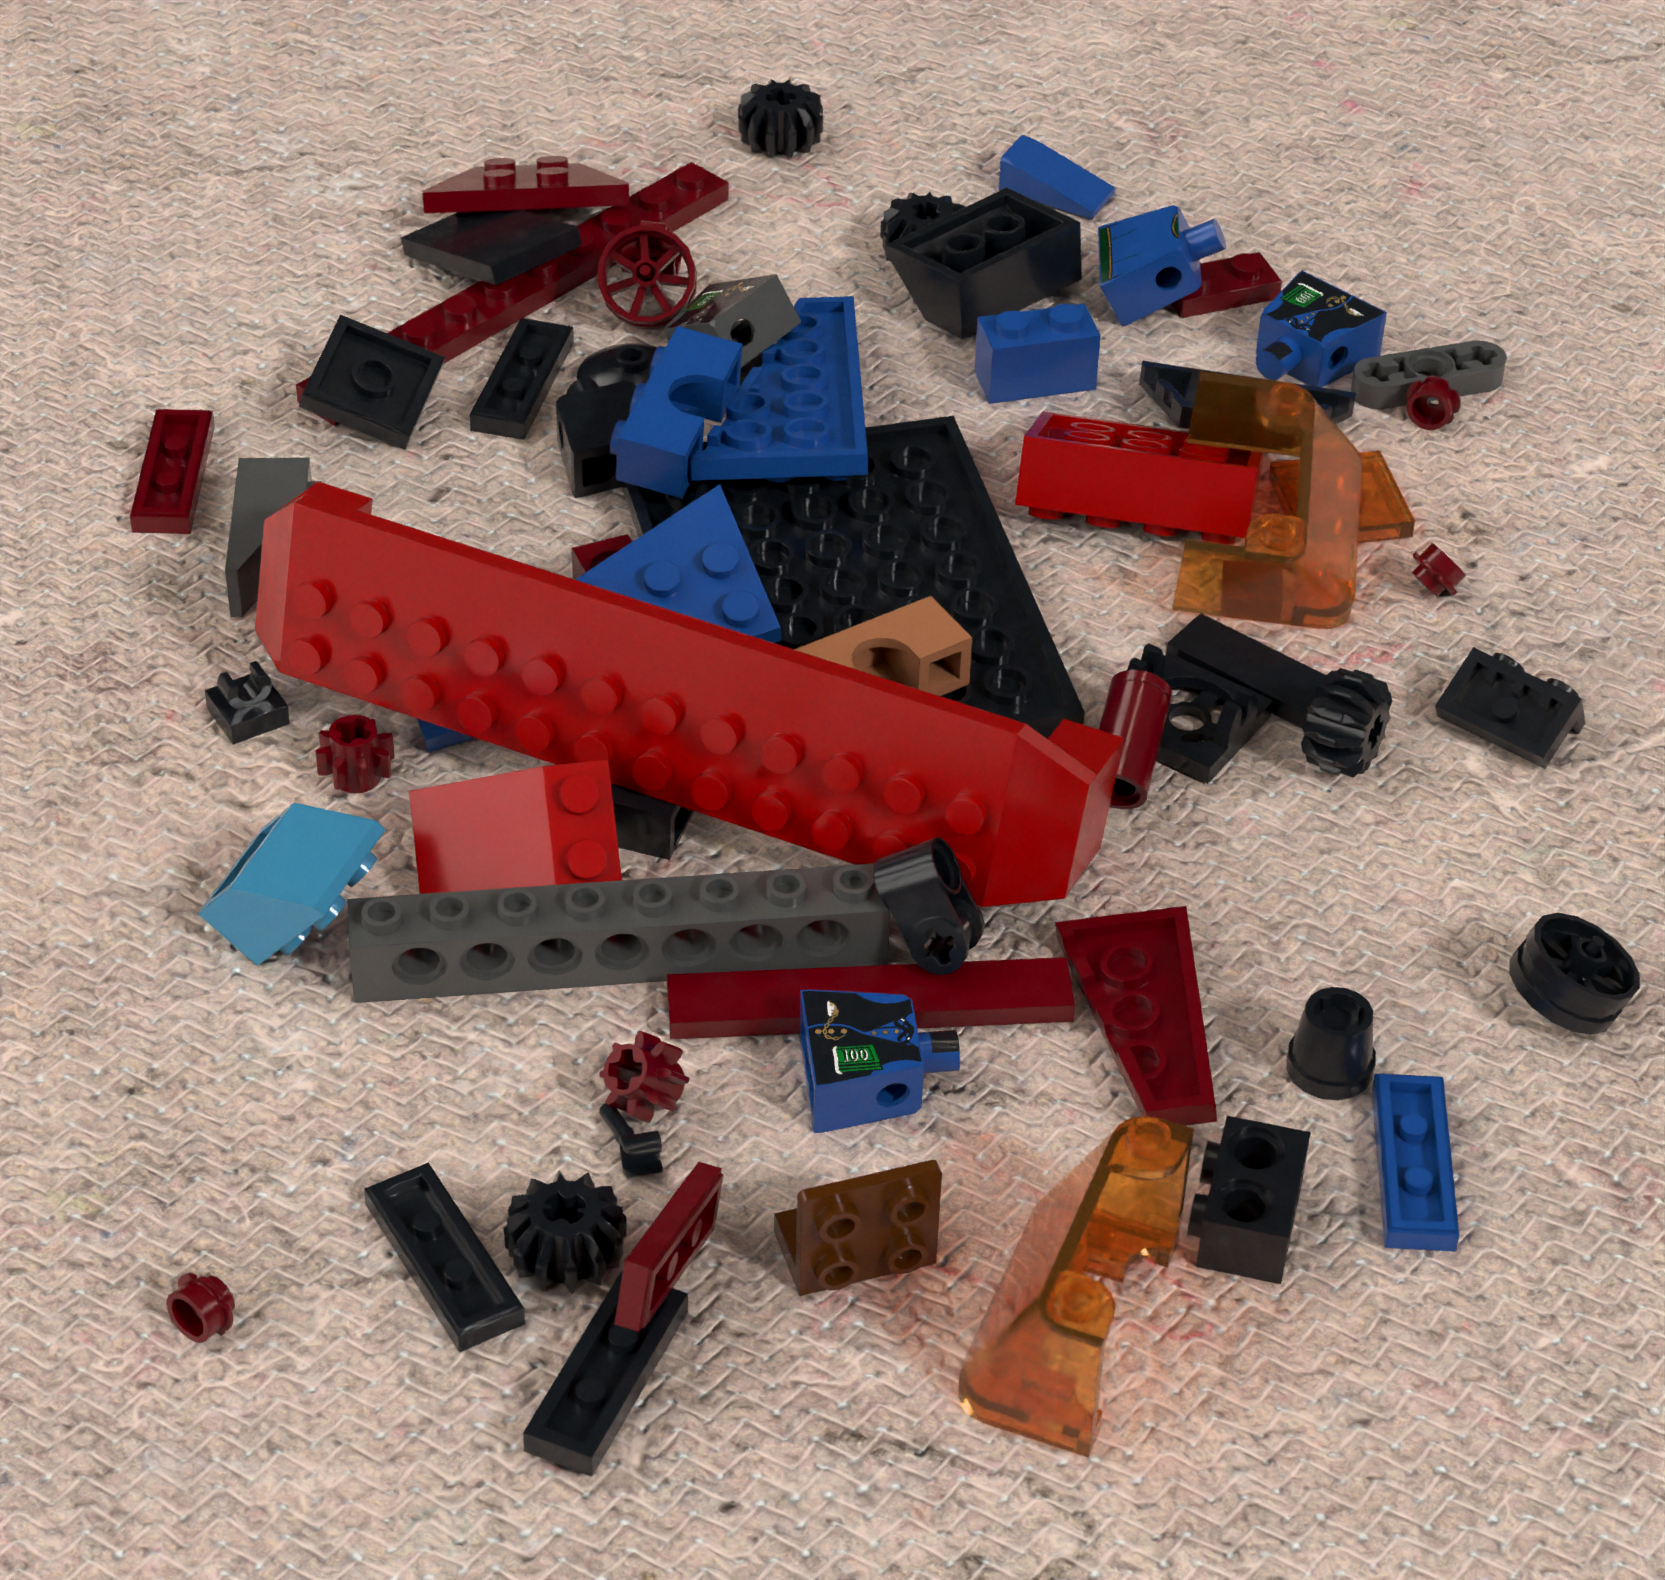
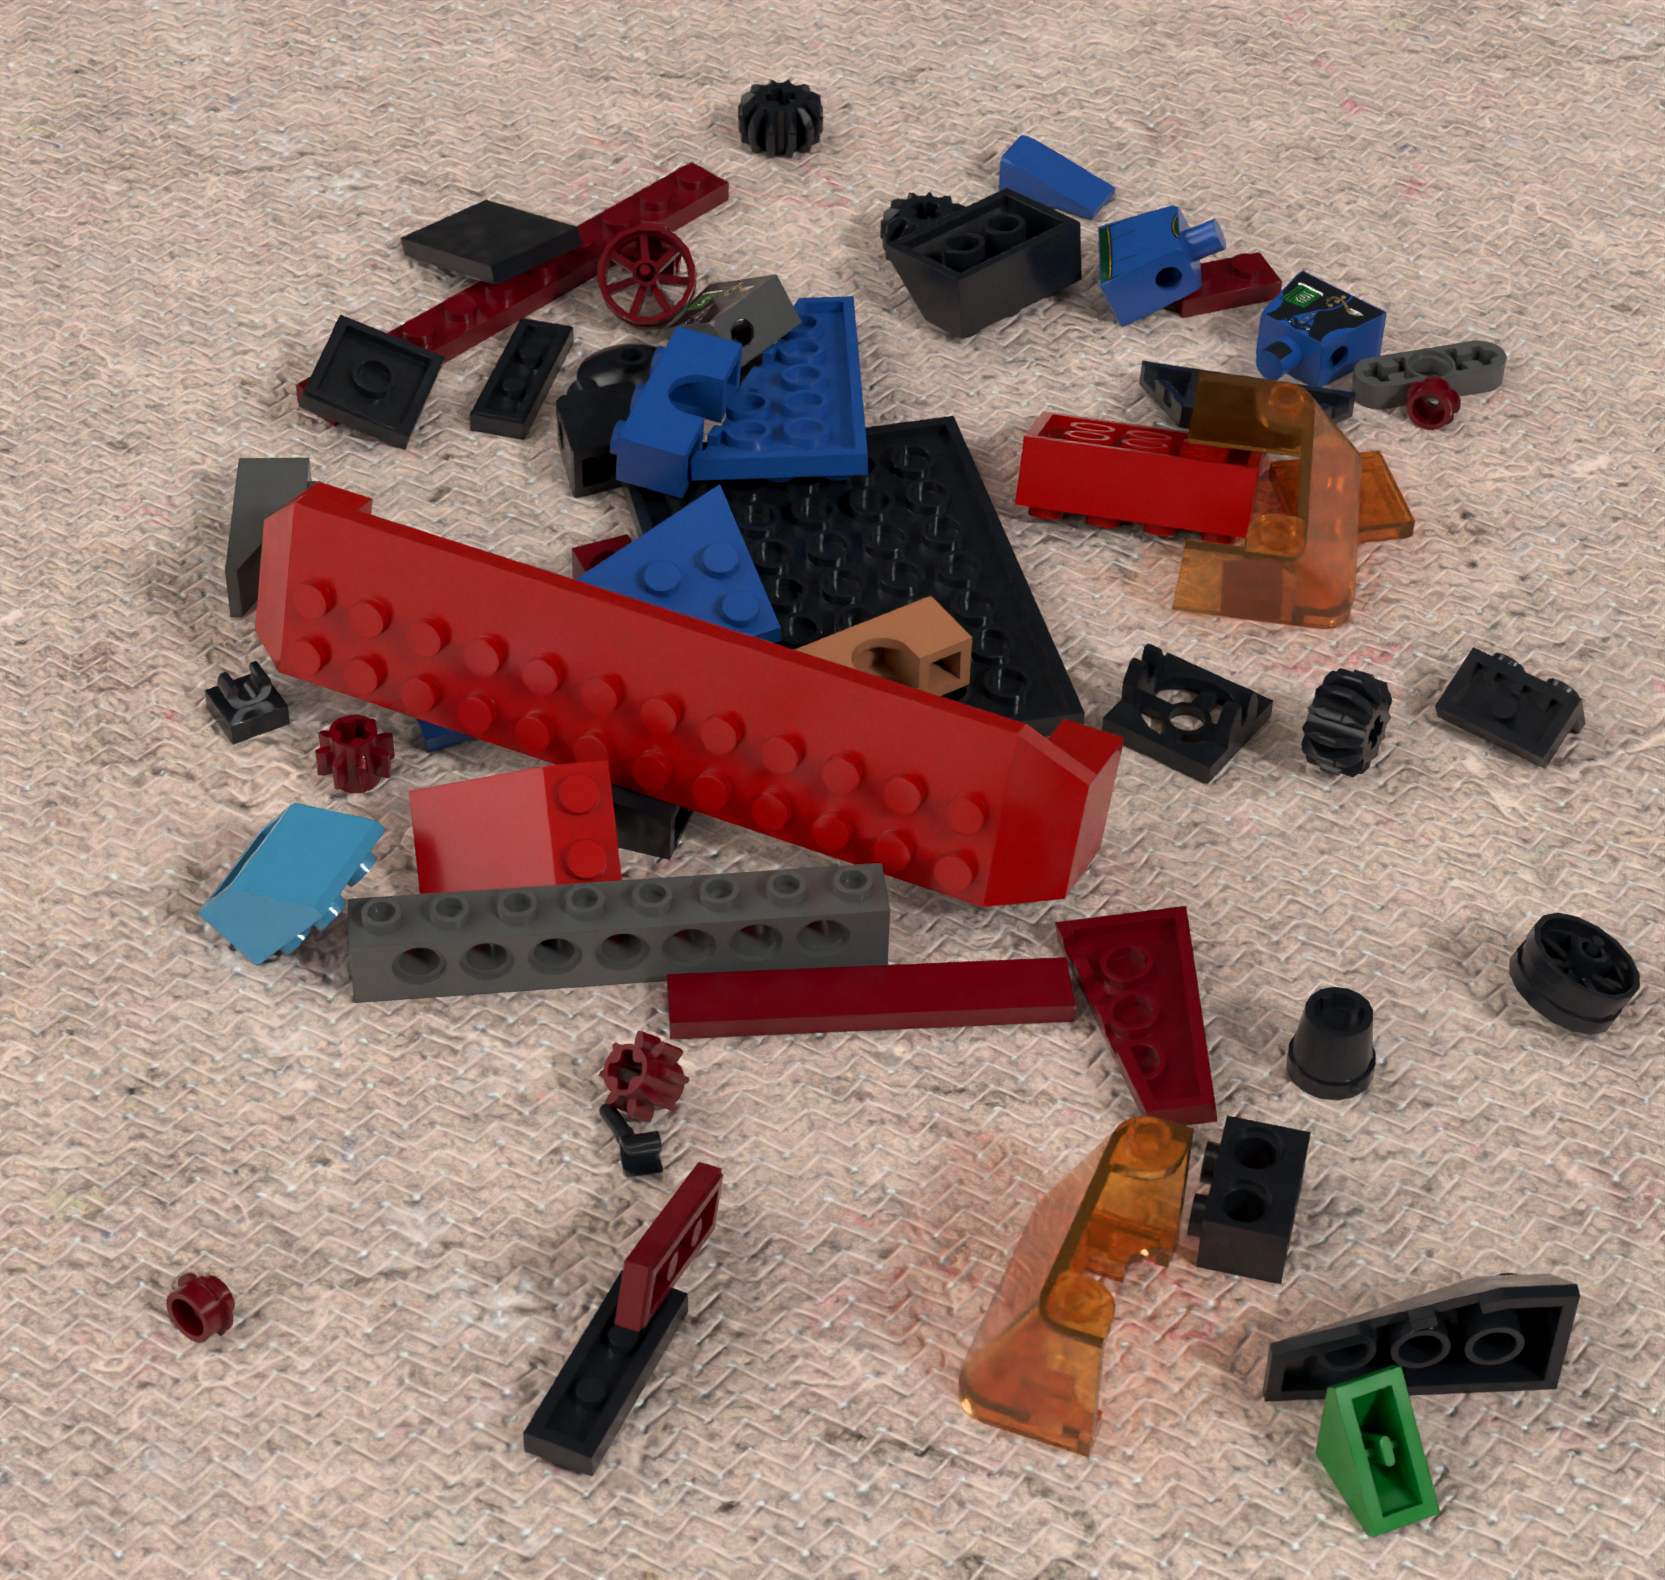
(172, 471): dark red tile -> none
(444, 1257): black tile -> none
(522, 187): dark red wing -> none
(565, 1231): black gear -> none
(862, 1228): reddish brown bracket -> none
(867, 1057): torso -> none
(930, 902): black piece -> none
(1037, 353): blue brick -> none
(1138, 712): dark red pin -> none
(1249, 665): black tile -> none
(1376, 1451): none -> green slope
(1414, 1163): blue tile -> none
(1437, 571): dark red plate -> none
(1451, 1340): none -> black wedge

